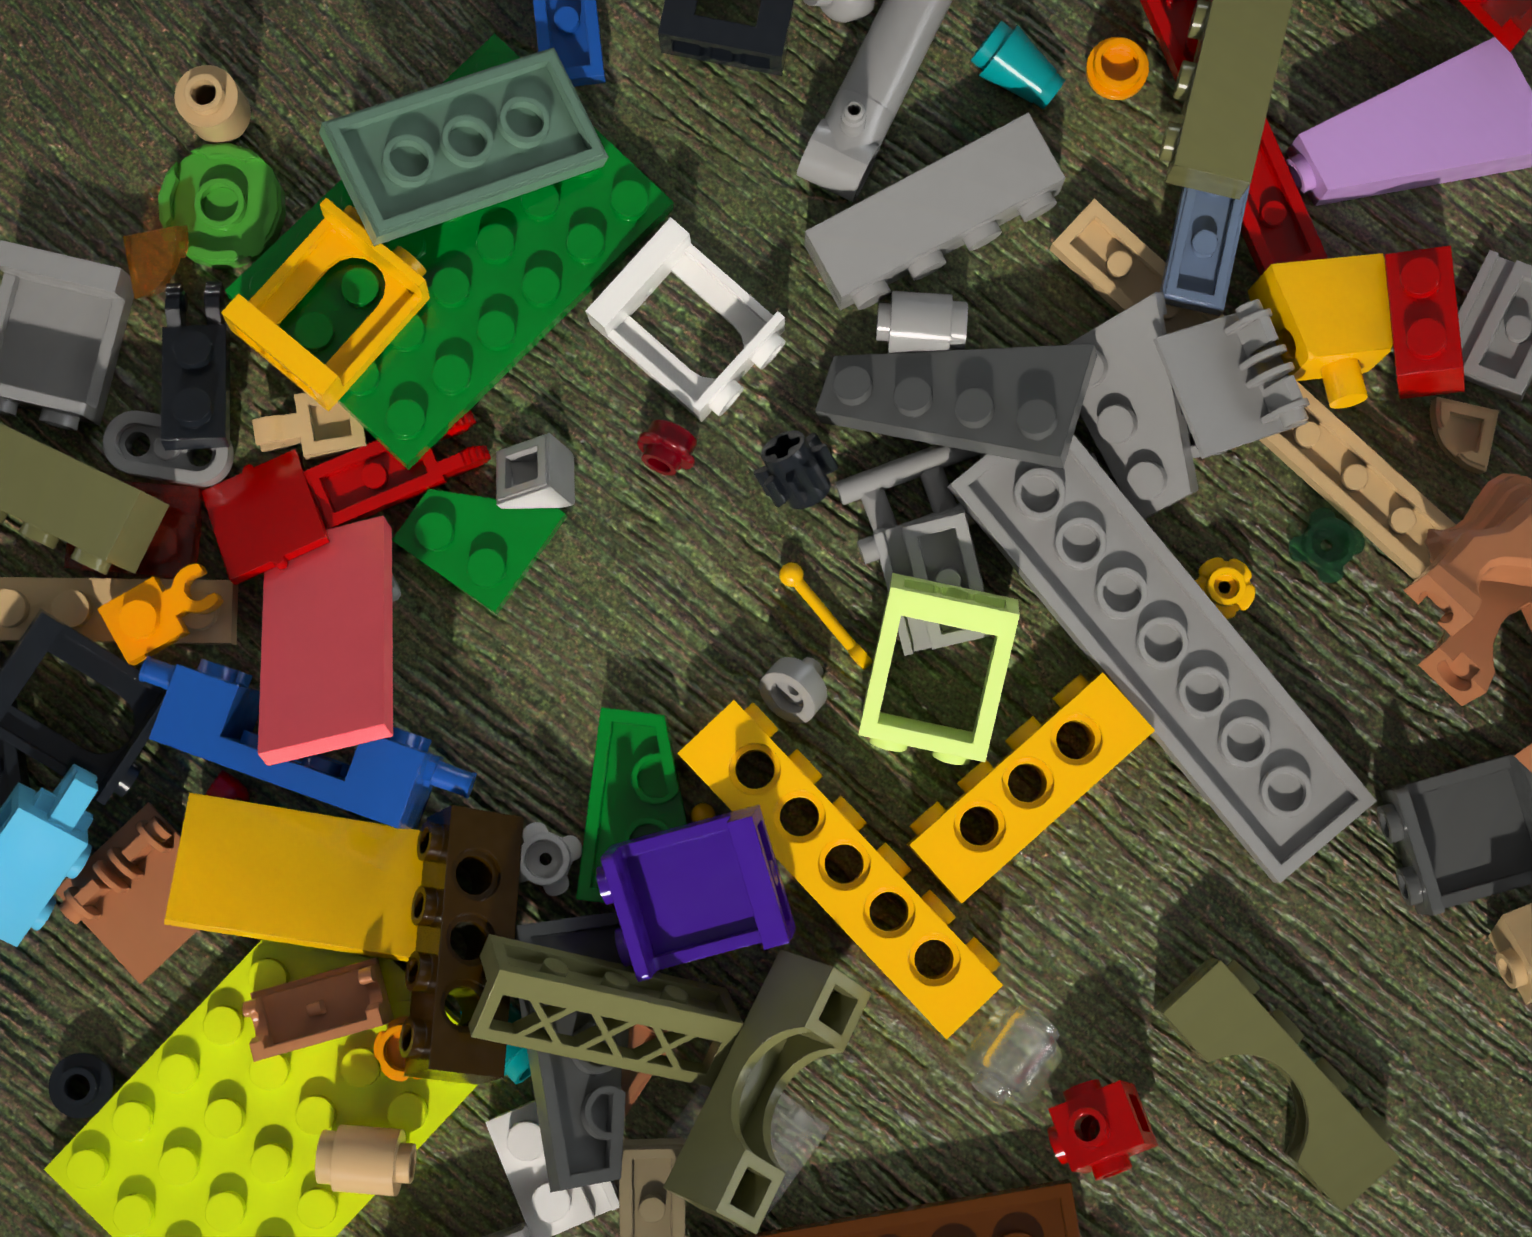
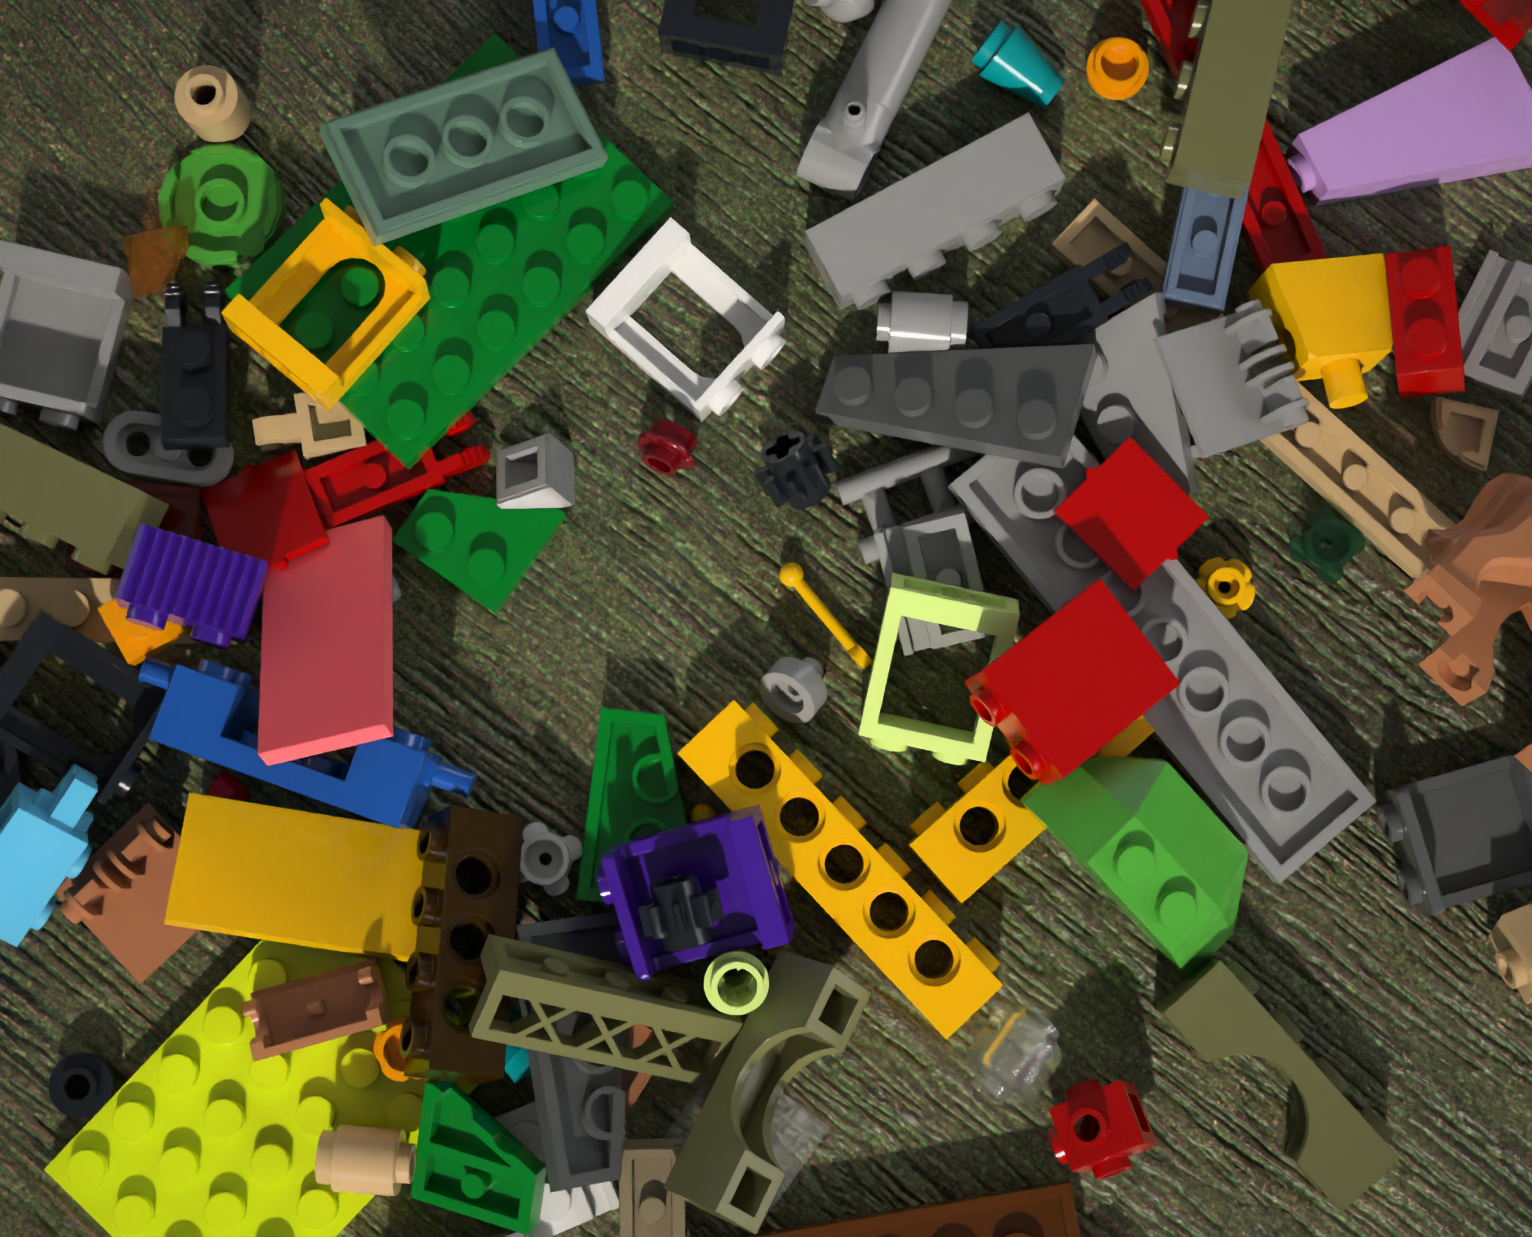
(191, 586): none -> dark purple brick
(475, 1162): none -> green wing
(681, 912): none -> black gear
(738, 993): none -> yellowish green cone
(1060, 308): none -> black hinge
(1071, 684): none -> red panel
(1131, 514): none -> red piece
(1149, 851): none -> bright green wedge

